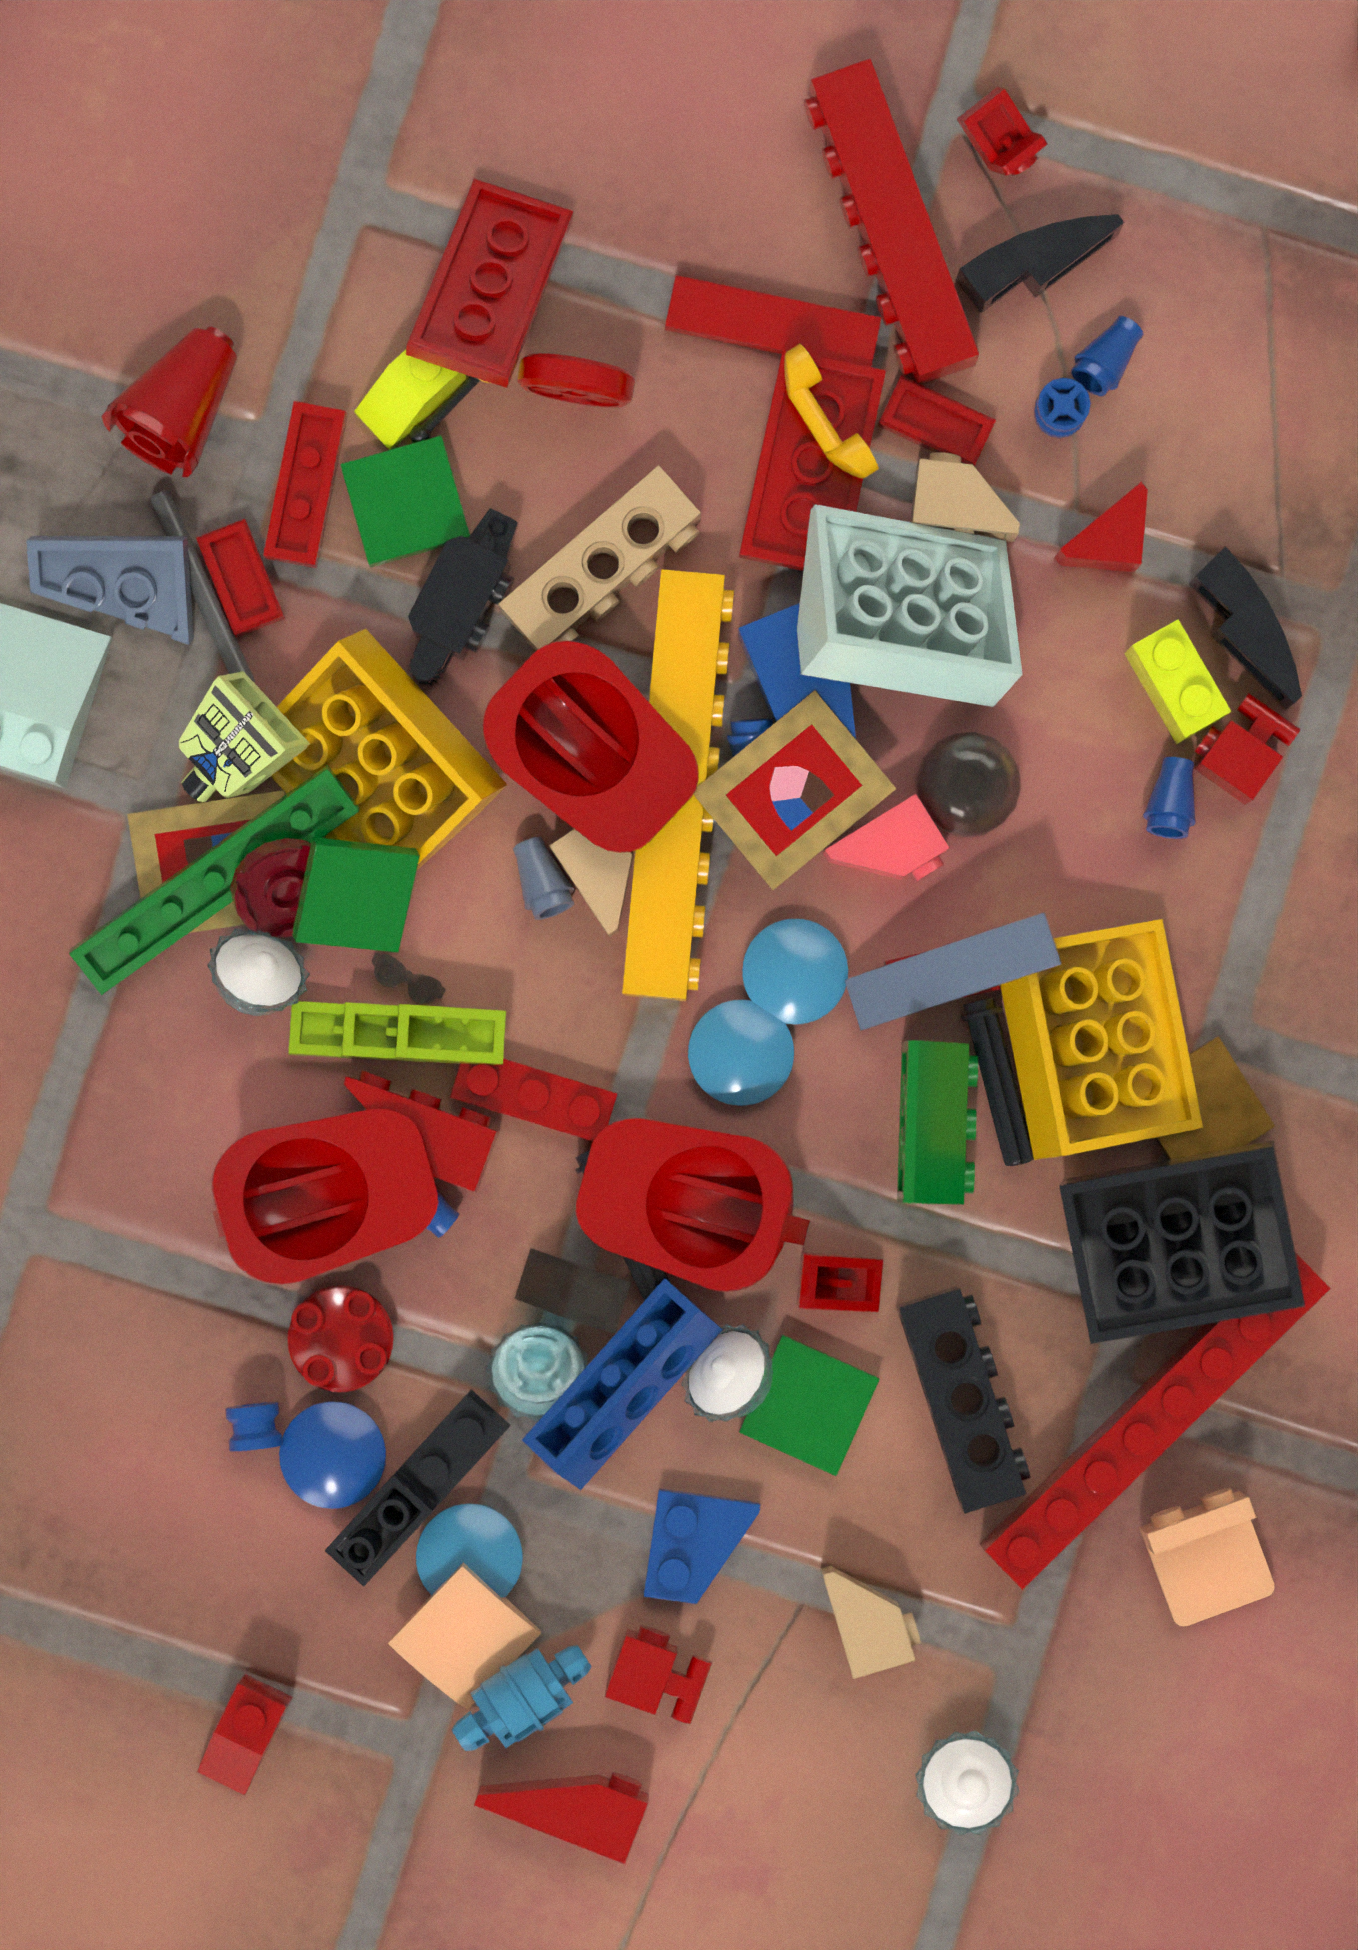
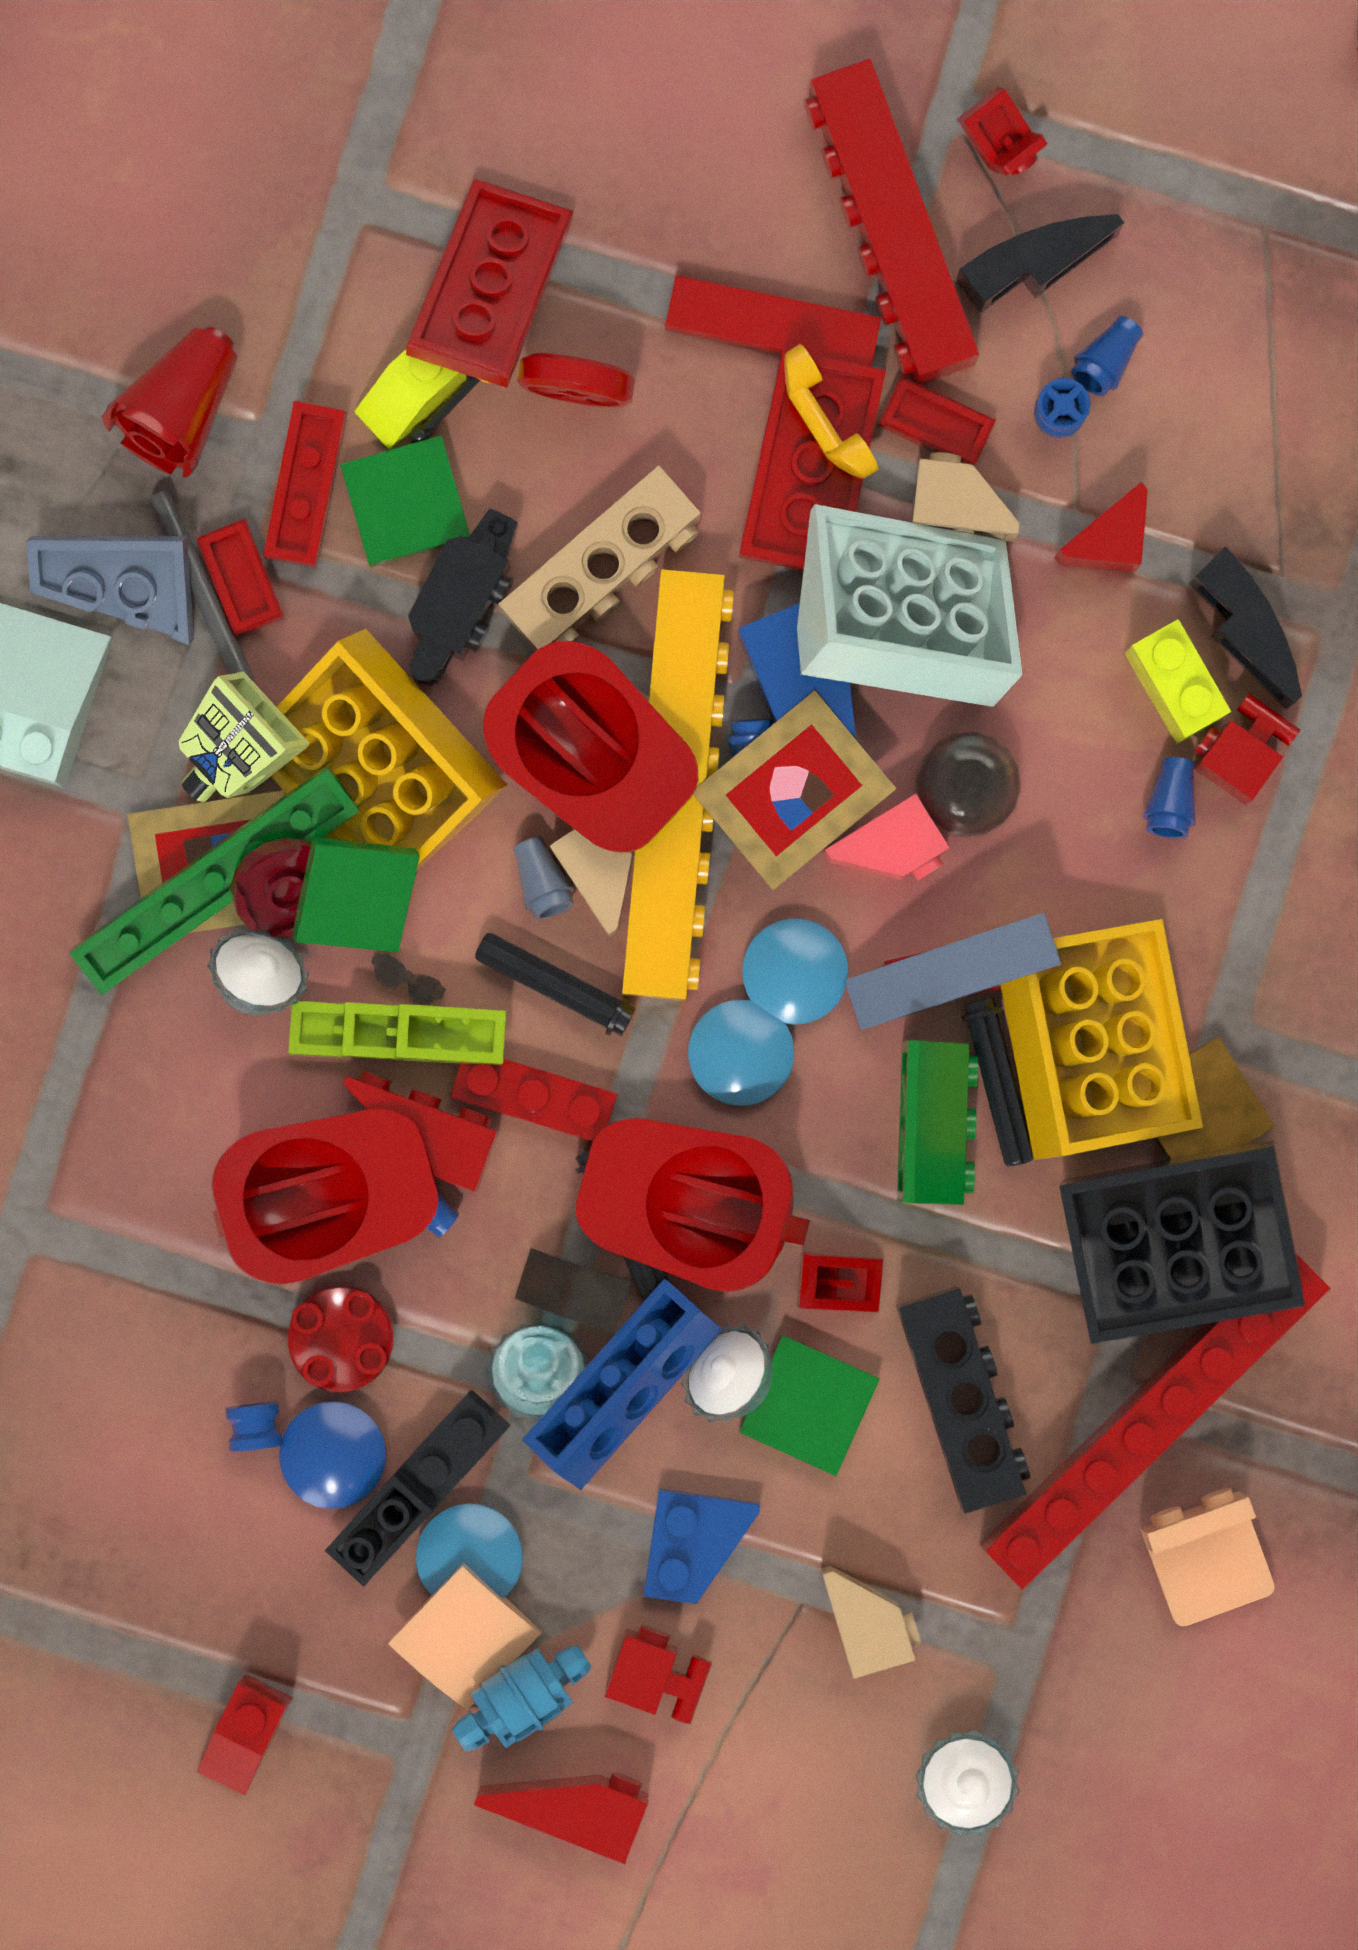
(555, 983): none -> black axle

